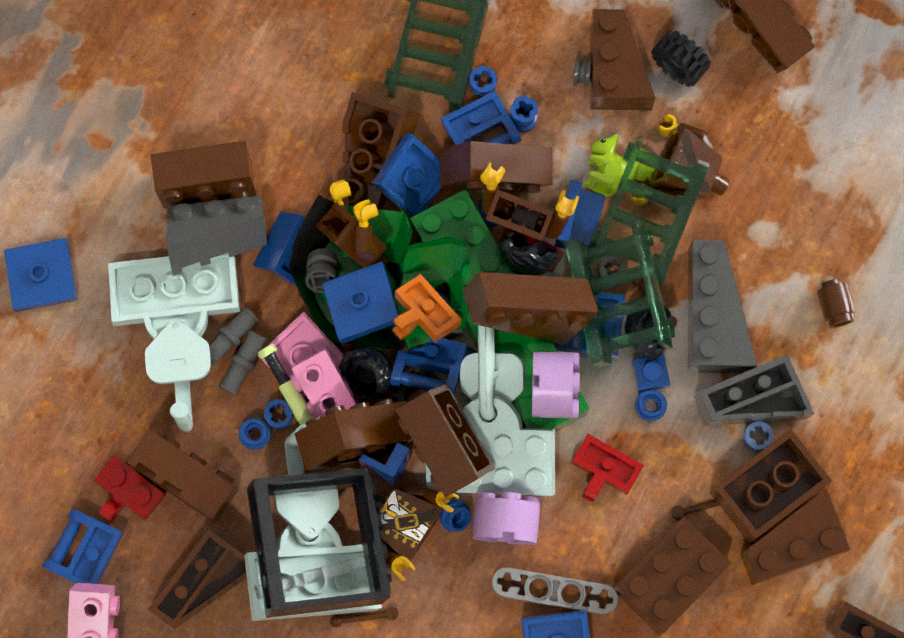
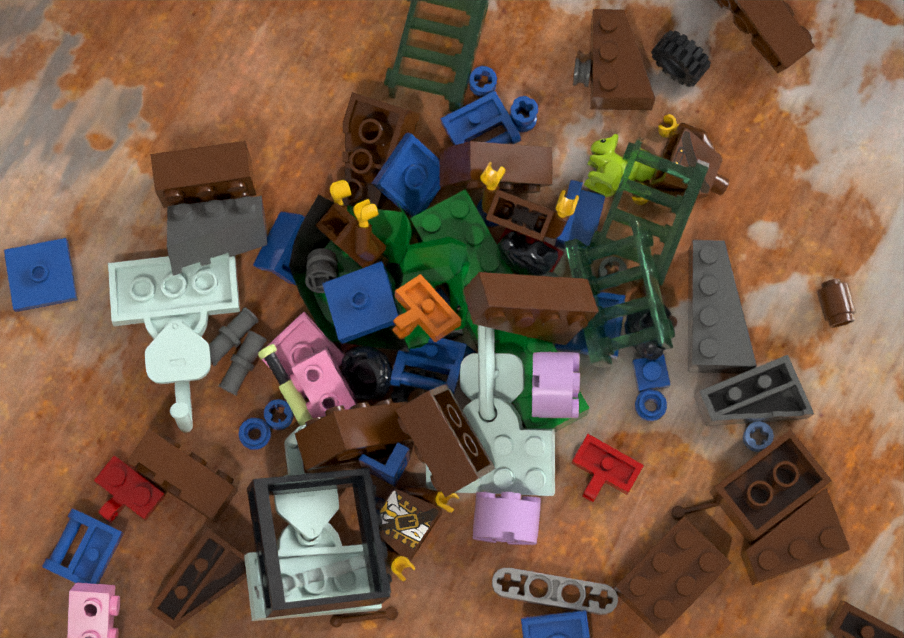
(458, 519): blue plate -> none

